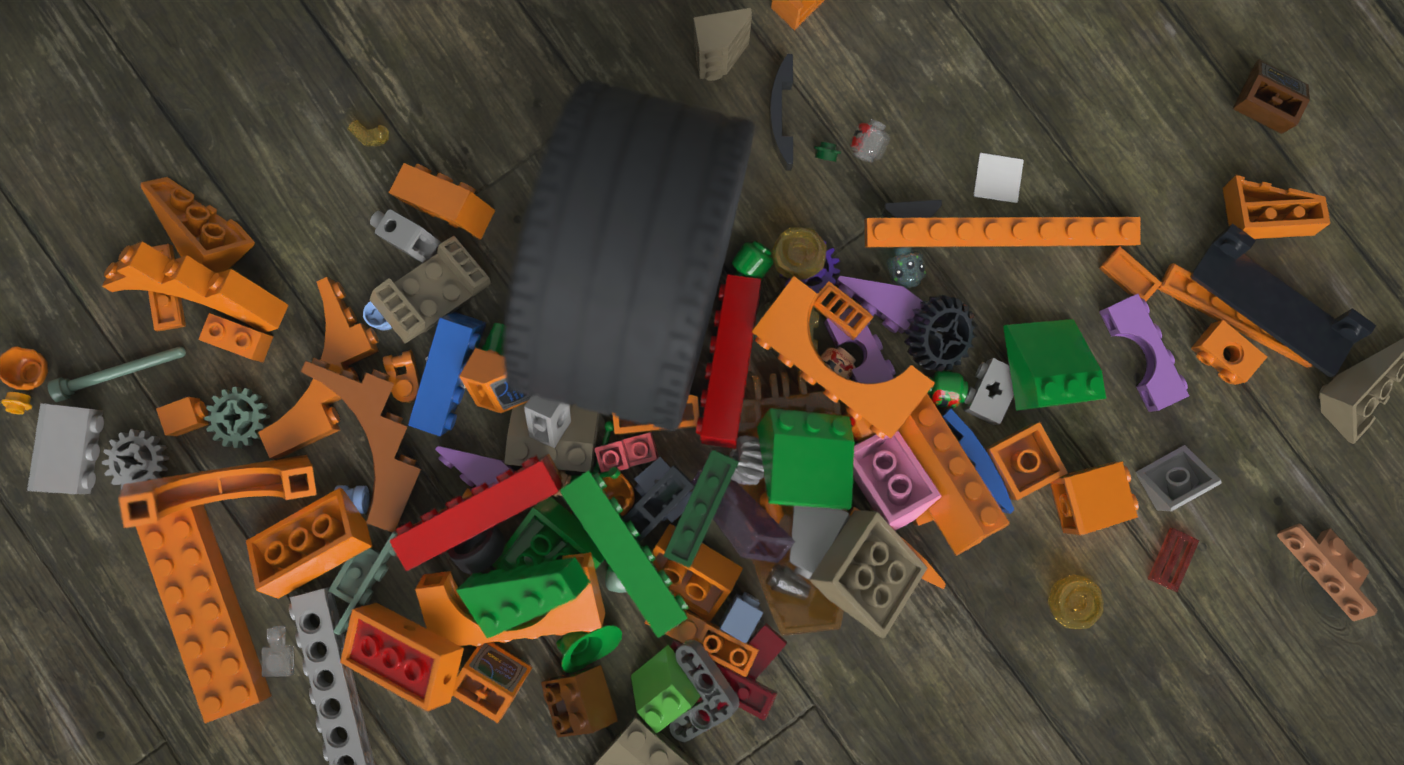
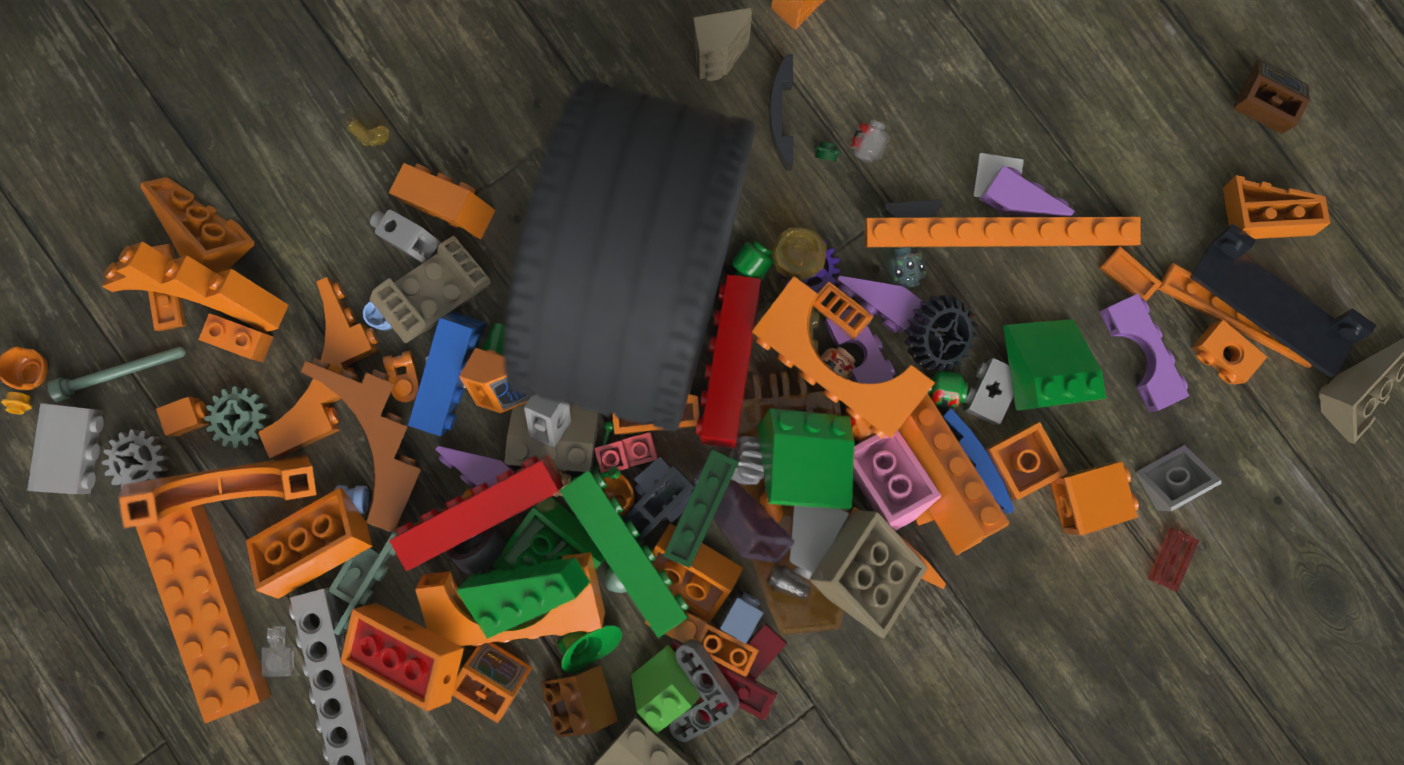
(1016, 196): none -> medium lavender slope
(1076, 602): clear yellow hat -> none
(1332, 567): nougat bracket -> none

